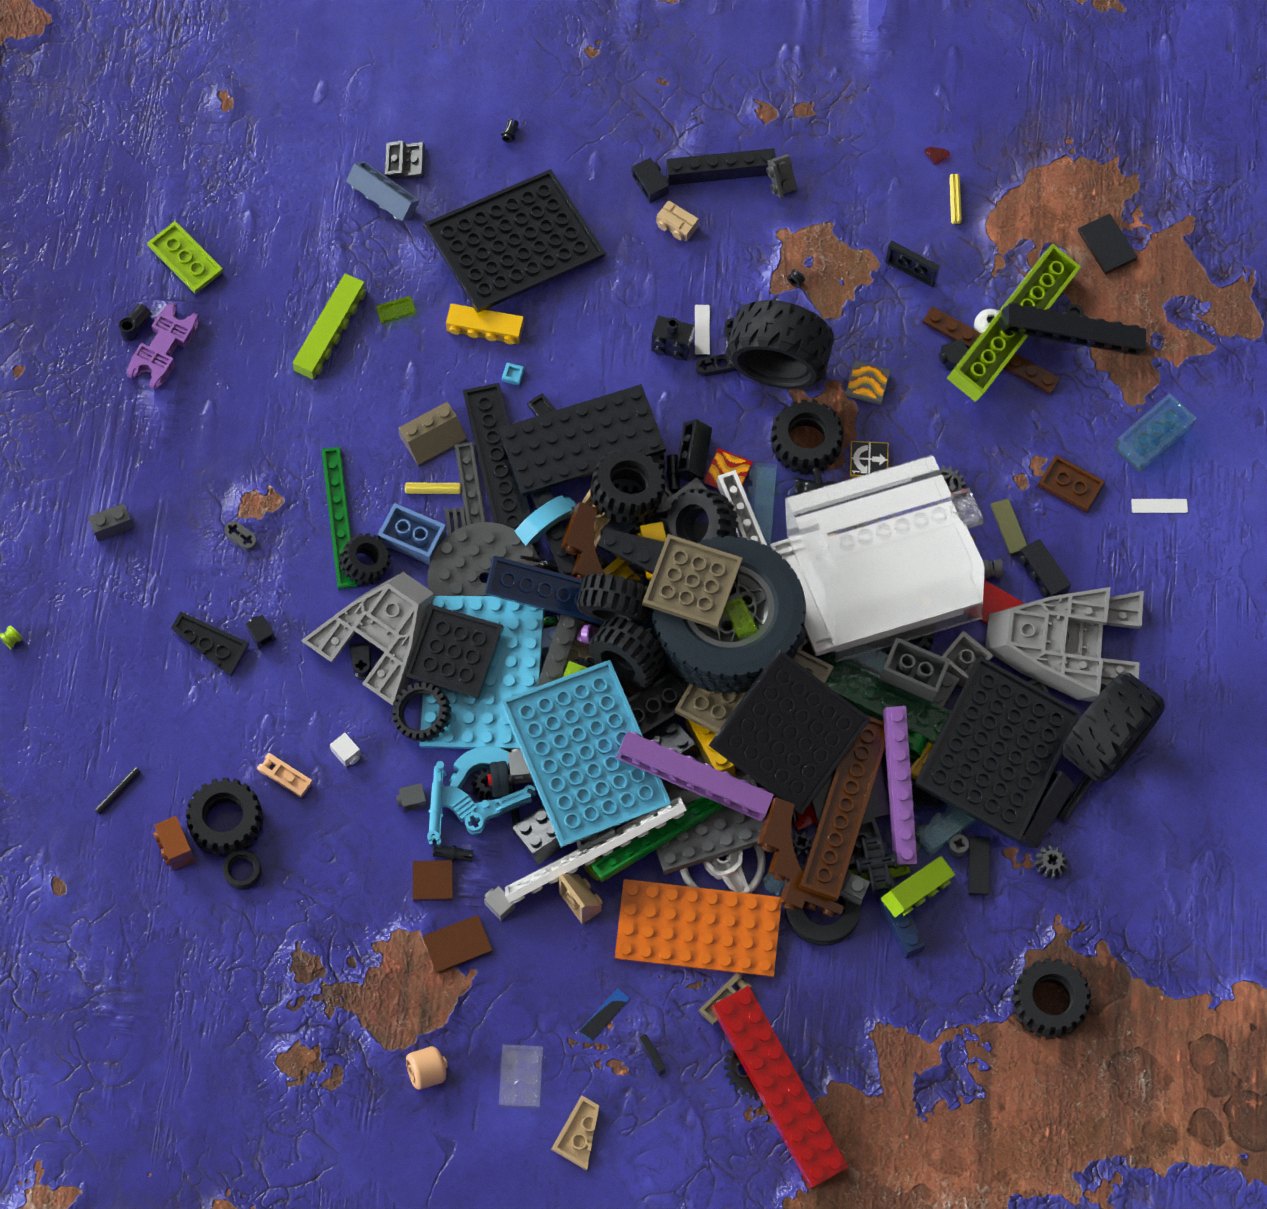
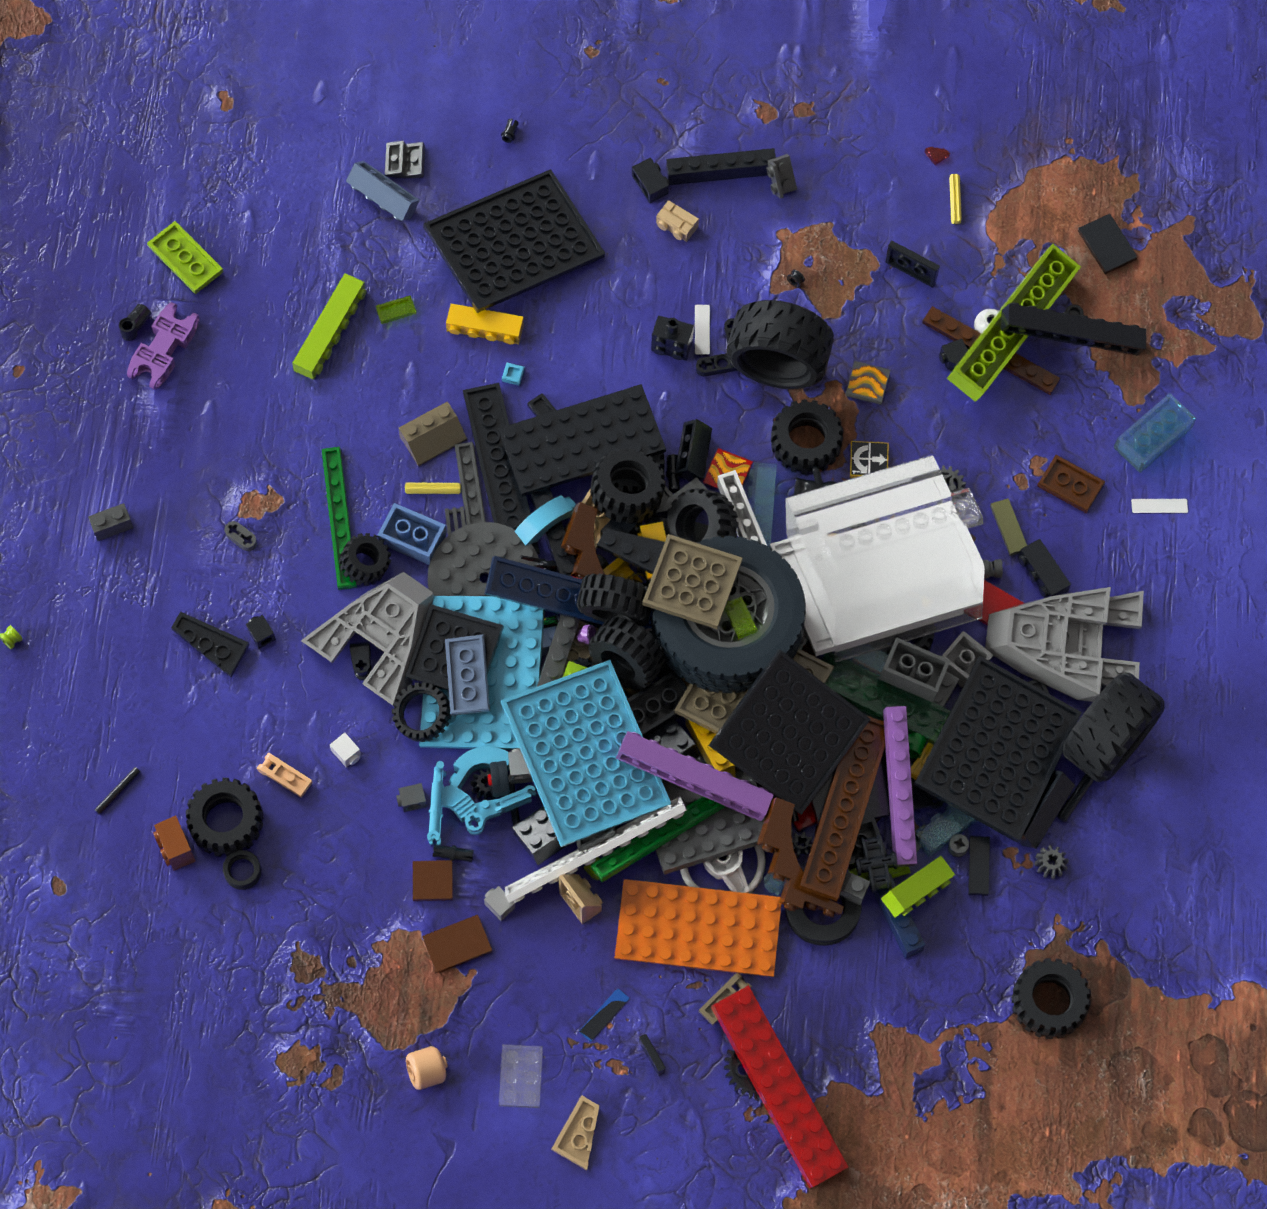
(467, 675): none -> sand blue tile

